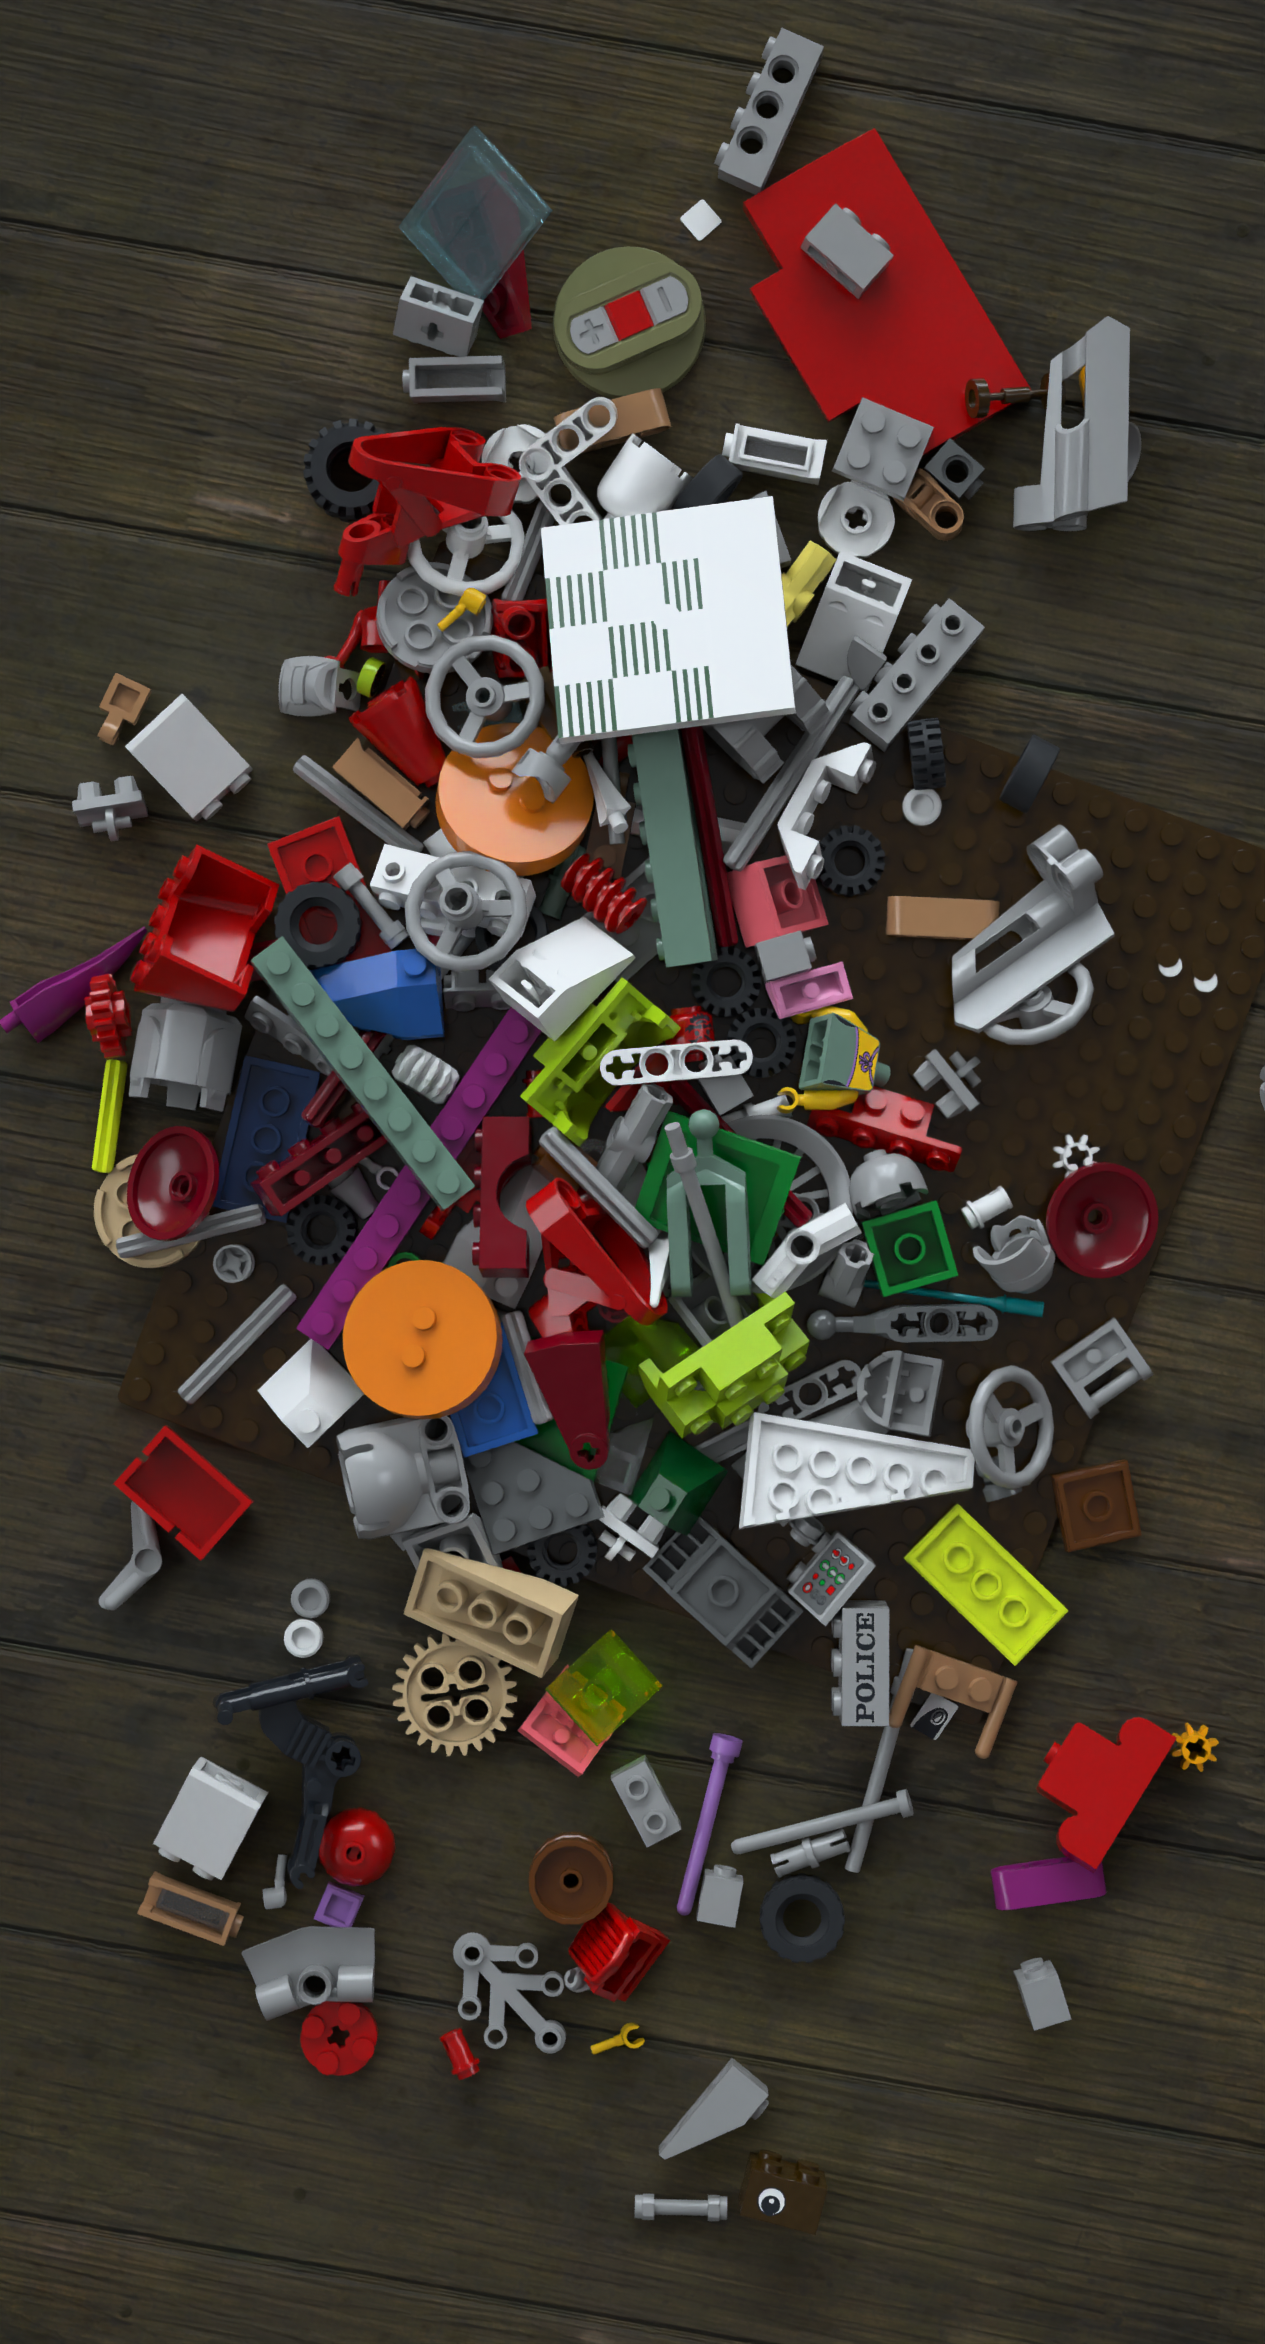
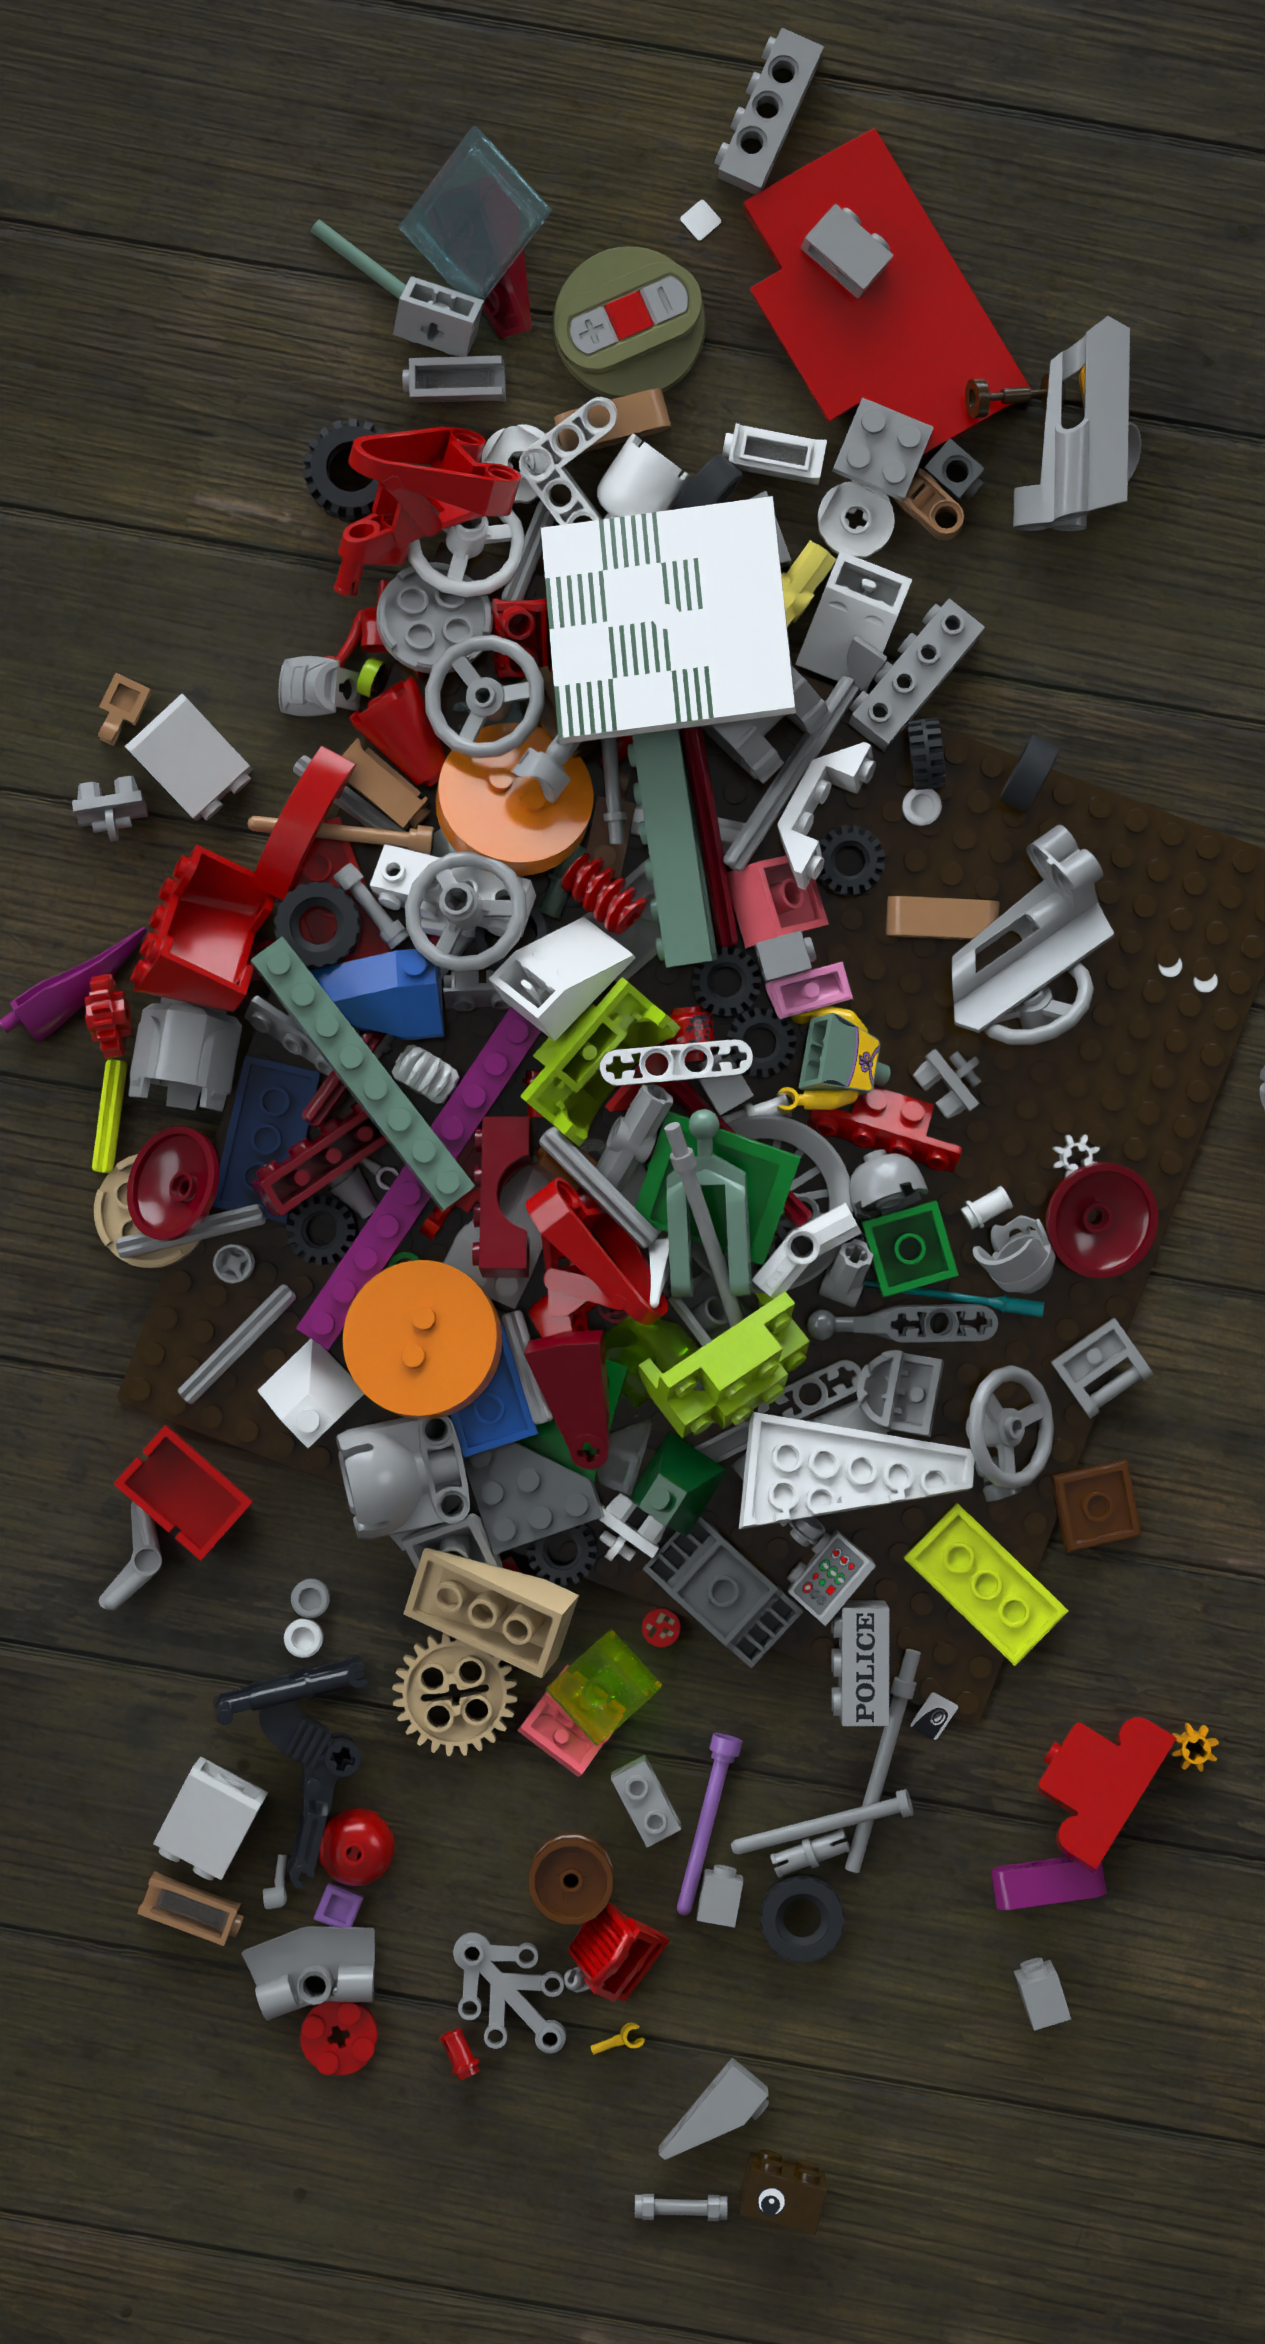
(301, 822): none -> red slope
(358, 258): none -> sand green bar
(416, 840): none -> medium nougat piece
(470, 600): yellow hand -> none
(609, 802): white piece -> none
(661, 1627): none -> red tile
(959, 1683): medium nougat plate -> none

